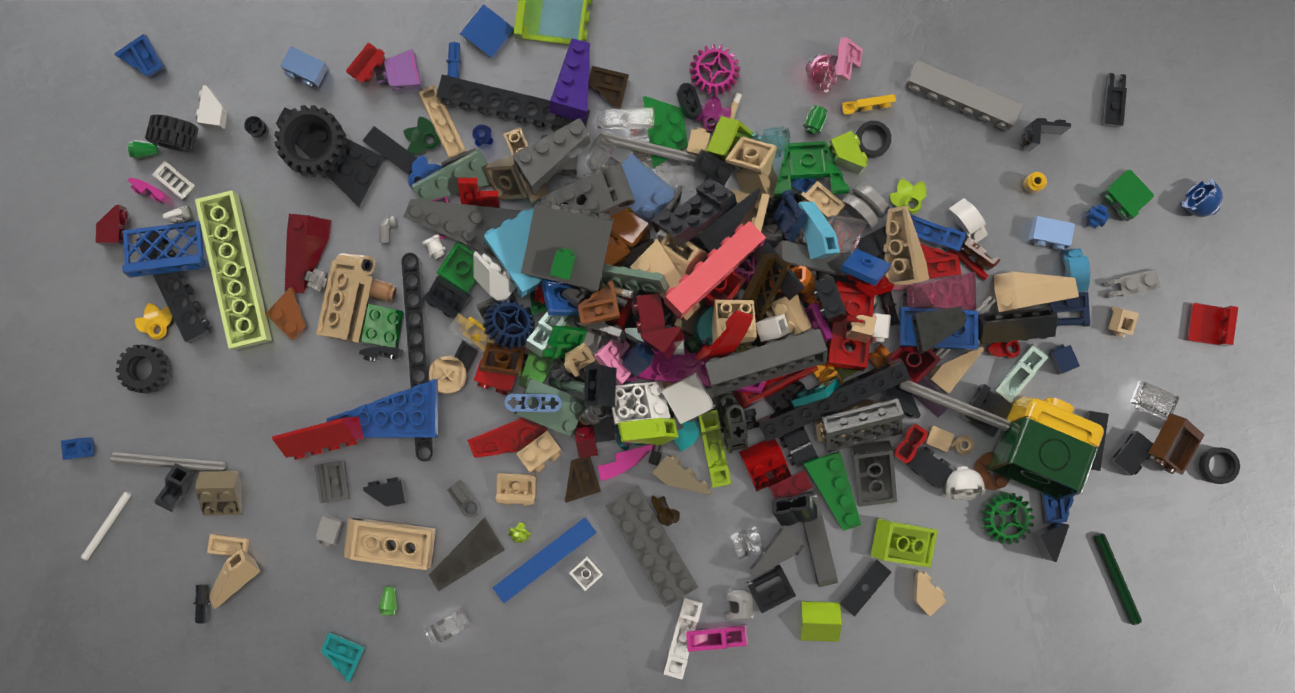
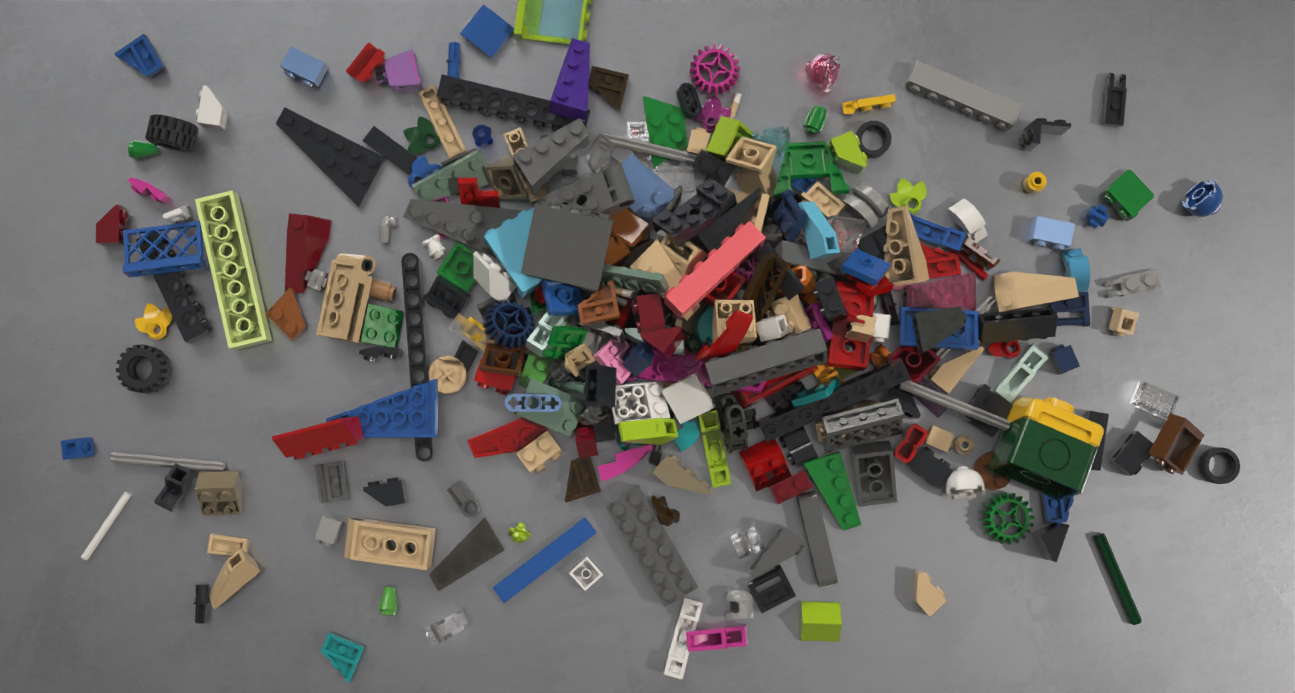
(162, 168): white slope -> none
(252, 124): black wheel -> none
(294, 125): black tyre -> none
(516, 489): tan bracket -> none
(563, 263): green brick -> none
(575, 296): dark grey tile -> none
(617, 118): clear tile -> none
(794, 509): black brick -> none
(848, 56): bright pink plate -> none
(873, 577): black tile -> none
(904, 543): lime slope -> none
(1212, 324): red bracket -> none

